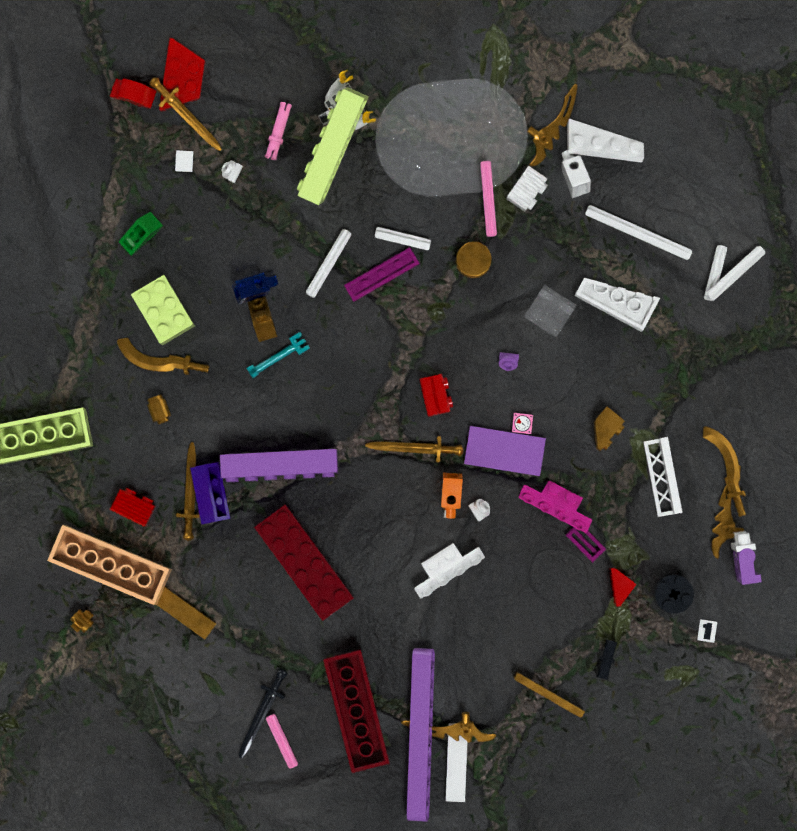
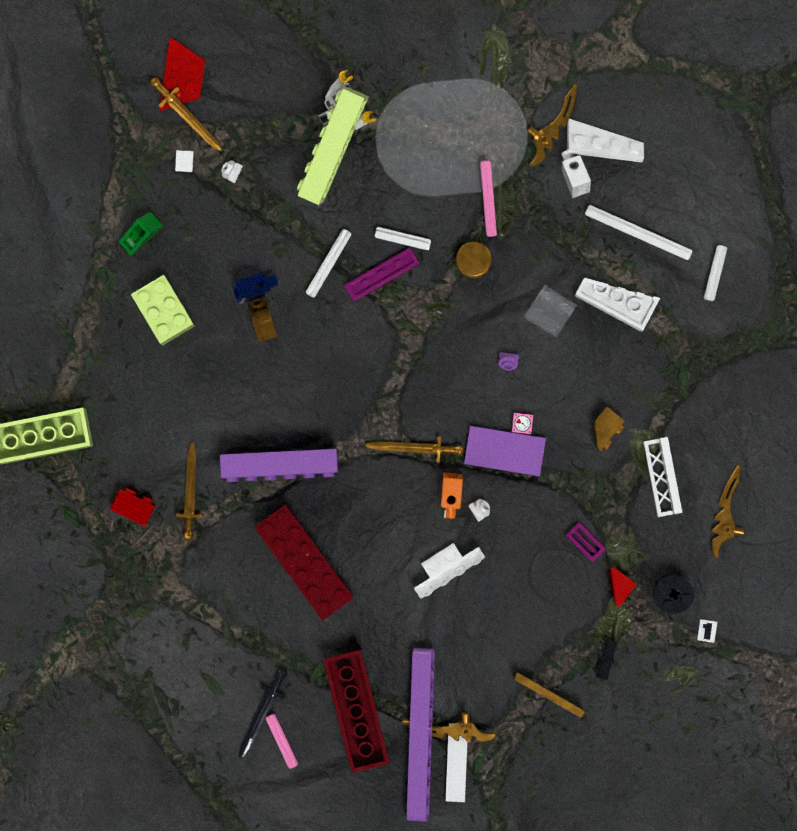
(82, 621): pearl gold gear -> none
(109, 564): light nougat brick -> none
(133, 92): red brick -> none
(158, 364): pearl gold sword -> none
(158, 409): pearl gold brick -> none
(185, 613): pearl gold tile -> none
(210, 493): dark purple brick -> none
(278, 131): bright pink pin -> none
(295, 346): teal hinge -> none
(435, 395): red brick -> none
(527, 189): white brick -> none
(558, 503): dark pink bracket -> none
(732, 467): pearl gold sword -> none
(735, 273): white axle -> none
(744, 559): medium lavender hips -> none

